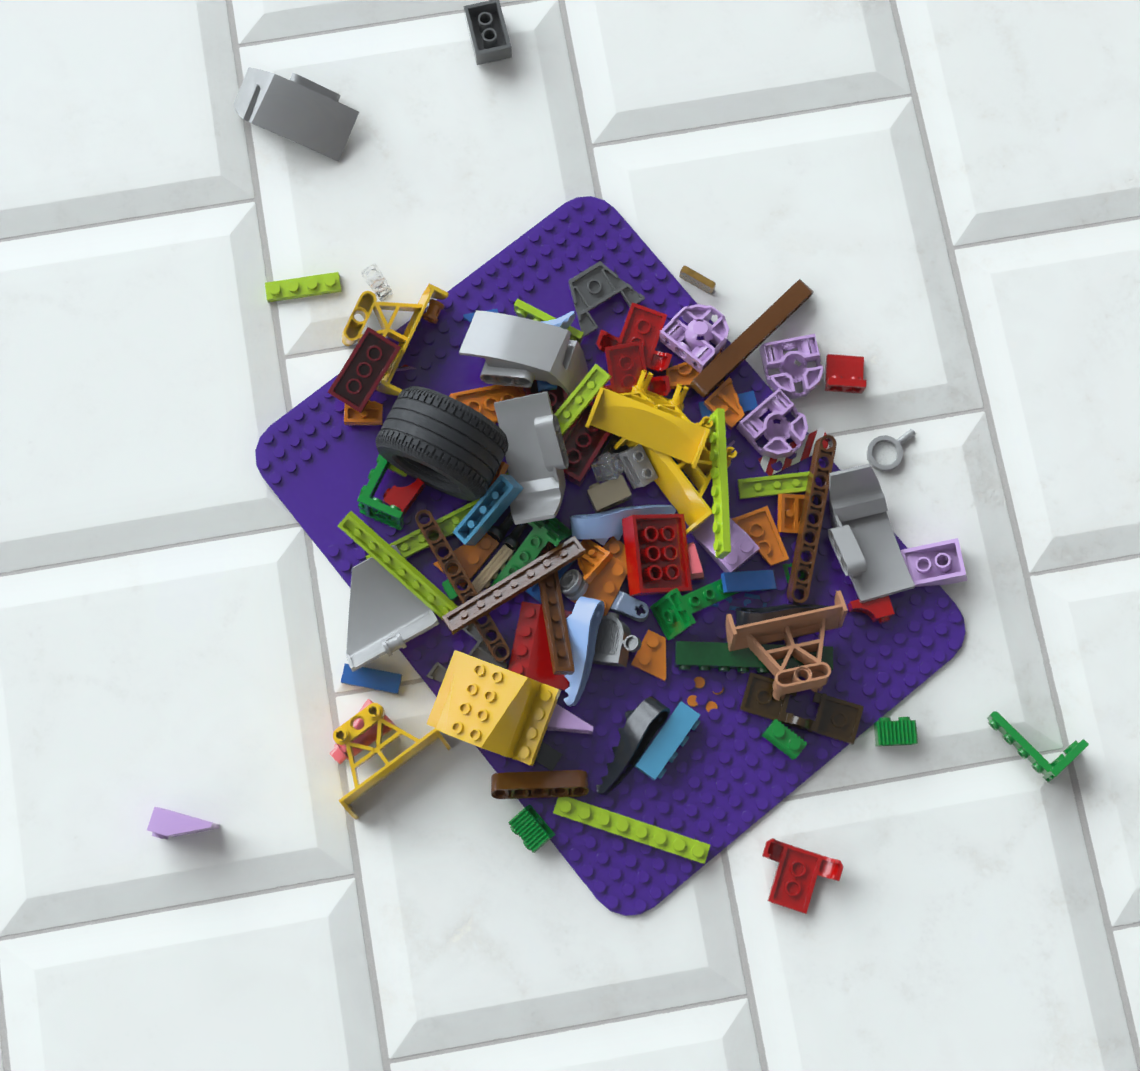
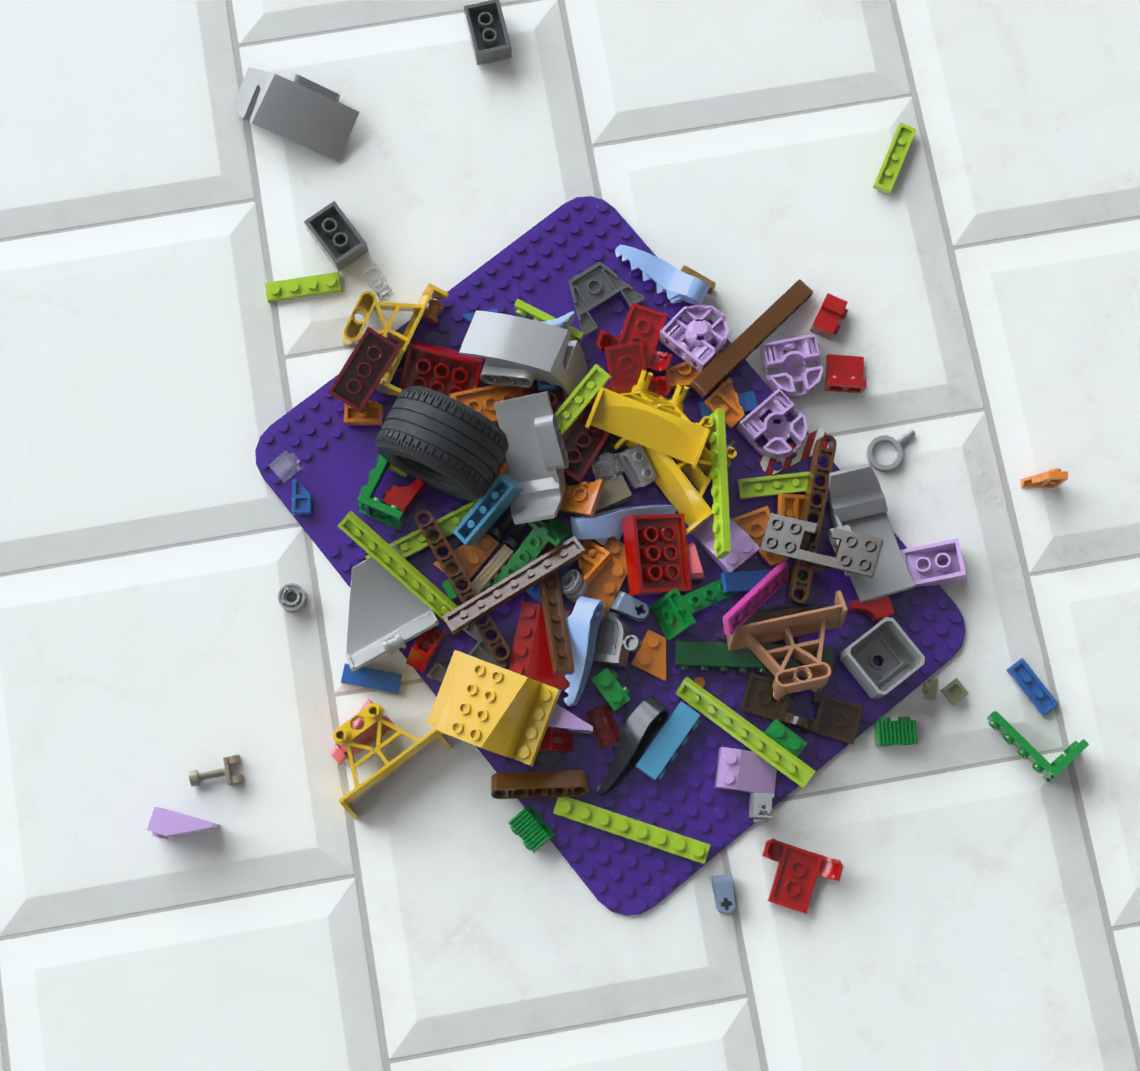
(196, 777): none -> dark tan bar
(285, 466): none -> clear brick
(286, 591): none -> light grey wheel
(300, 499): none -> blue tile
(336, 236): none -> dark grey brick
(424, 649): none -> red arch
(440, 369): none -> red slope
(557, 741): none -> red arch
(582, 498): none -> orange wing
(603, 726): none -> clear red slope
(610, 689): none -> green brick
(668, 278): none -> light blue animal
(723, 889): none -> sand blue piece
(744, 772): none -> lavender slope
(745, 732): none -> lime plate
(755, 598): none -> dark pink tile
(760, 806): none -> light grey hinge
(792, 538): none -> plate
(828, 316): none -> red brick
(894, 158): none -> lime plate
(894, 647): none -> light grey plate
(930, 689): none -> olive plate
(954, 691): none -> olive plate
(1032, 687): none -> blue tile
(1049, 479): none -> orange wing

